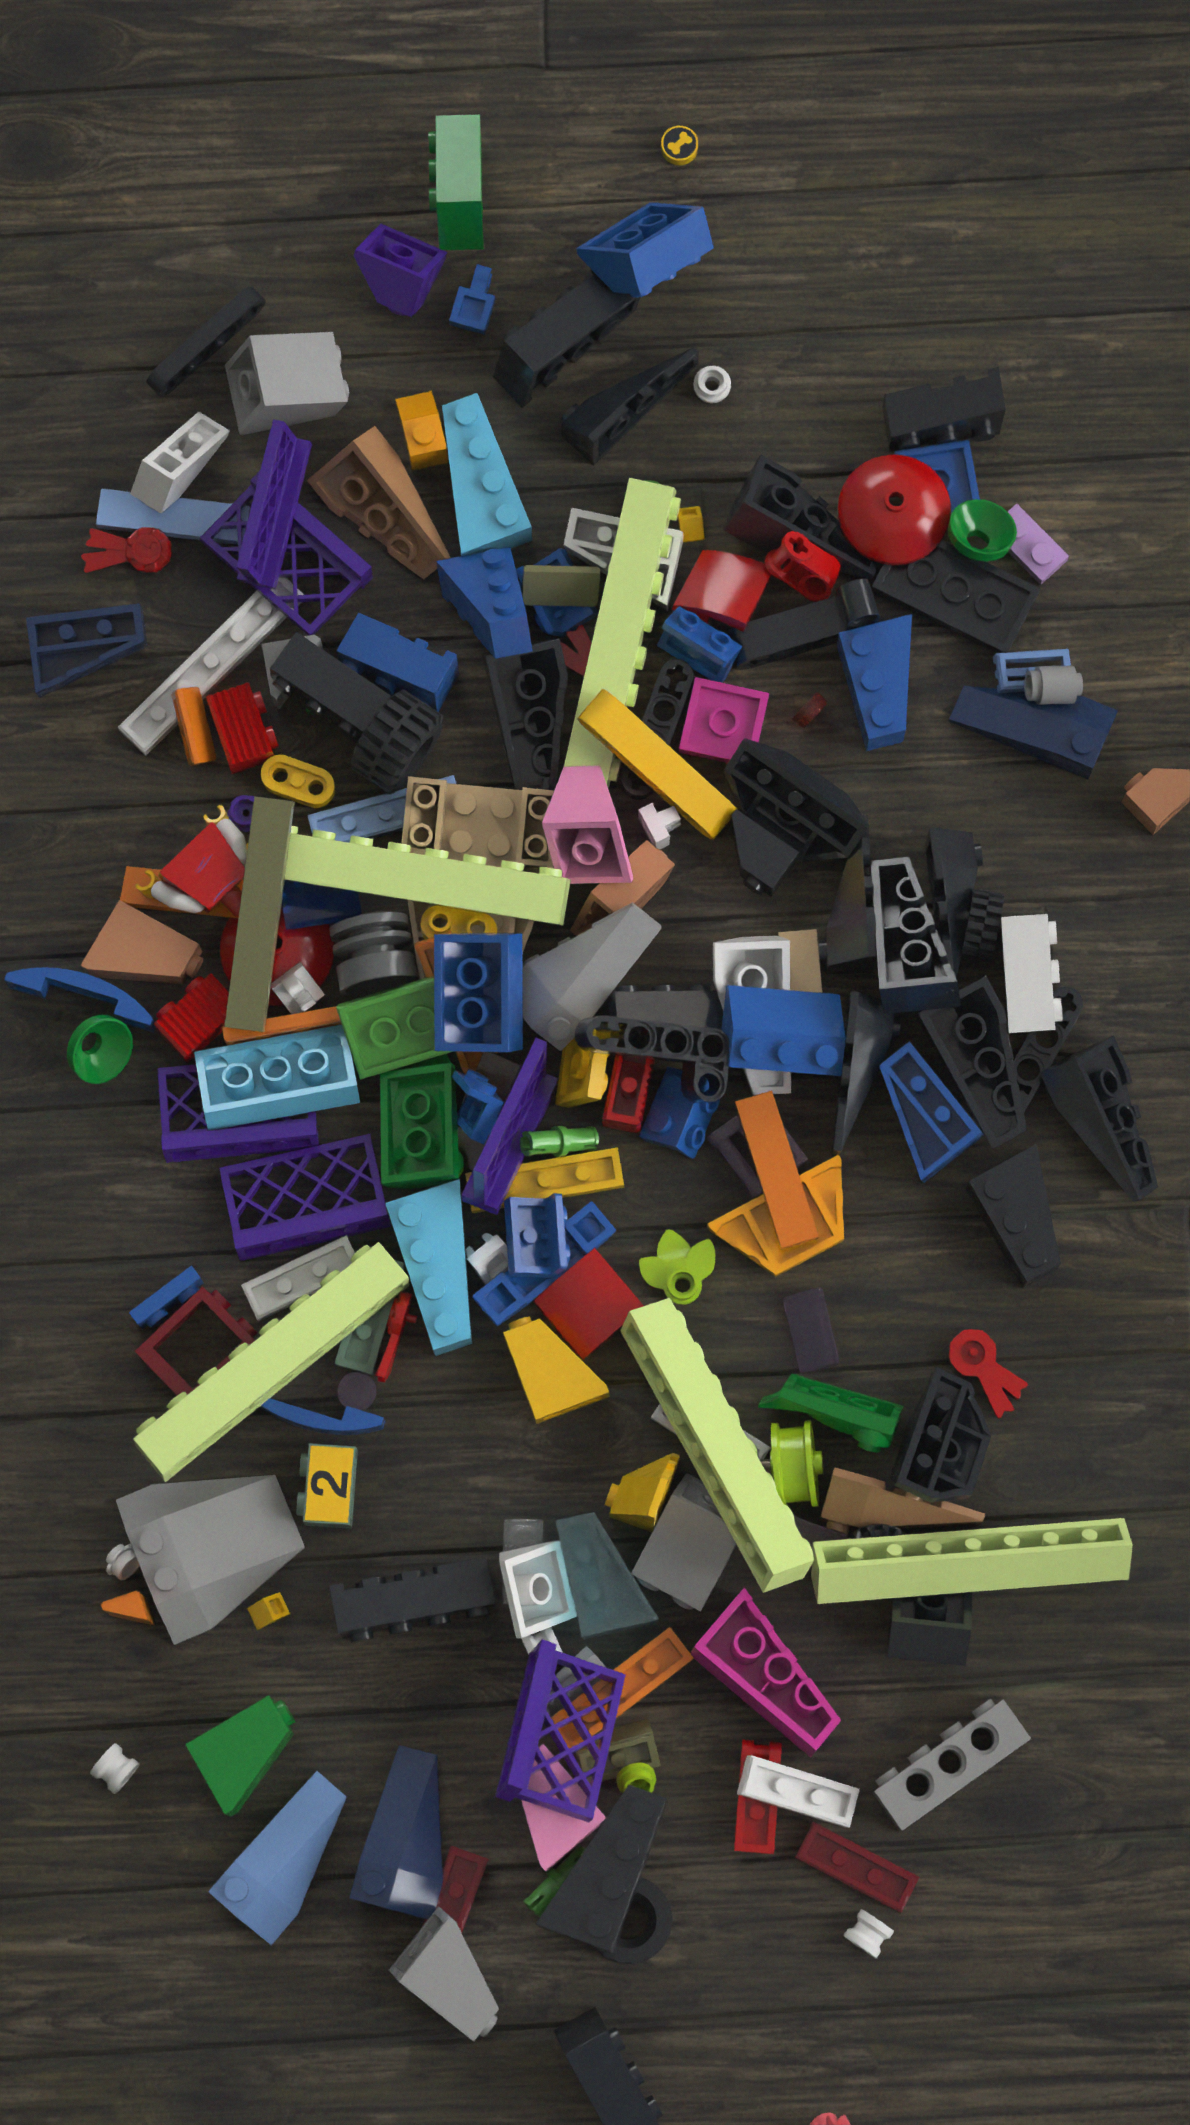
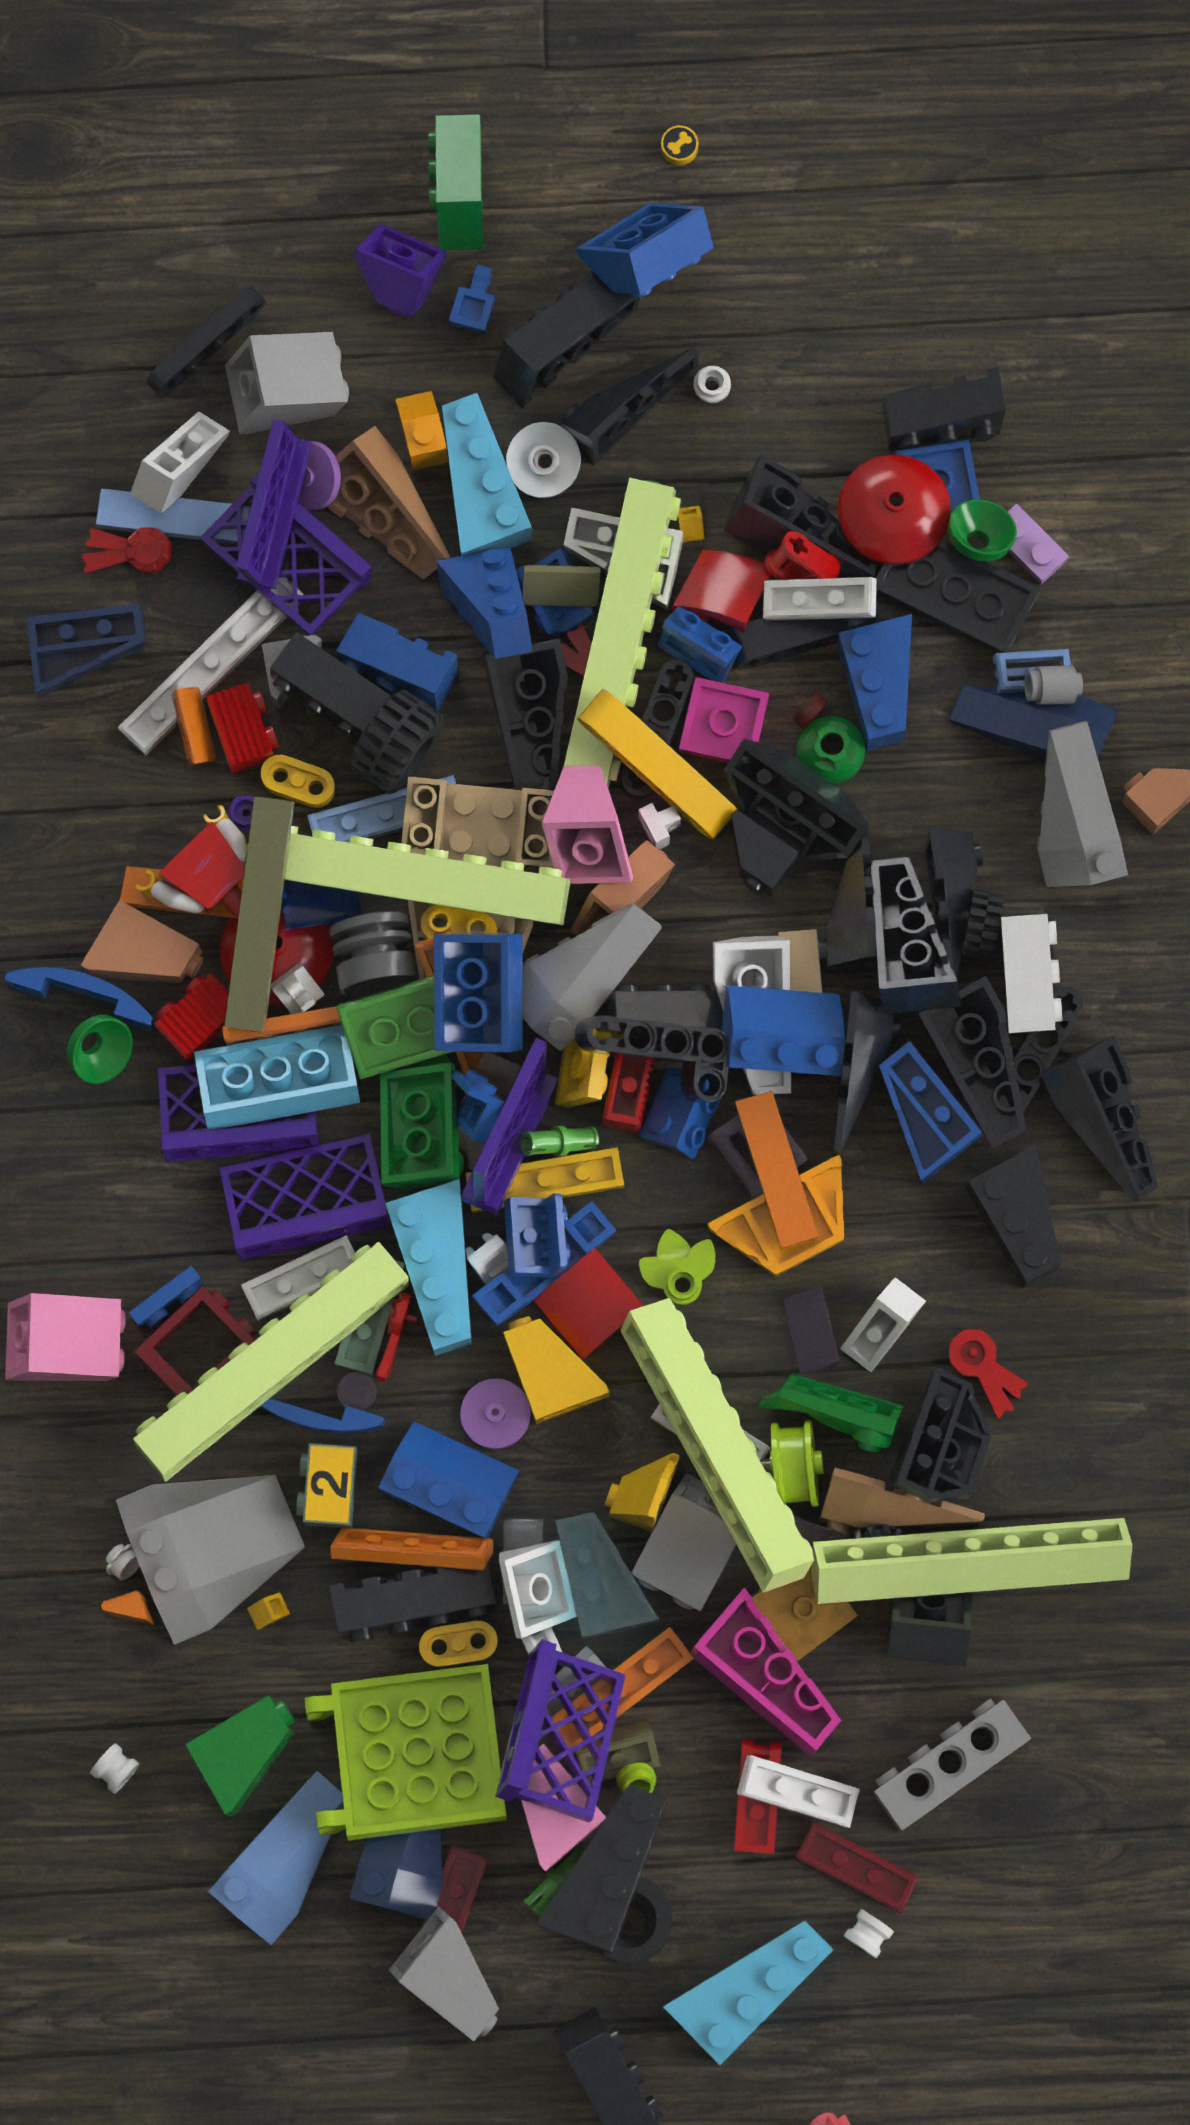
(64, 1338): none -> bright pink slope
(320, 478): none -> medium lavender piece
(412, 1548): none -> orange tile
(413, 1752): none -> lime plate
(448, 1481): none -> blue slope
(458, 1643): none -> yellow plate
(495, 1413): none -> medium lavender piece
(525, 455): none -> white dish
(743, 1995): none -> medium azure wedge
(799, 1618): none -> pearl gold plate
(819, 598): none -> white tile
(837, 767): none -> green piece
(882, 1324): none -> white slope
(1078, 826): none -> light grey wedge

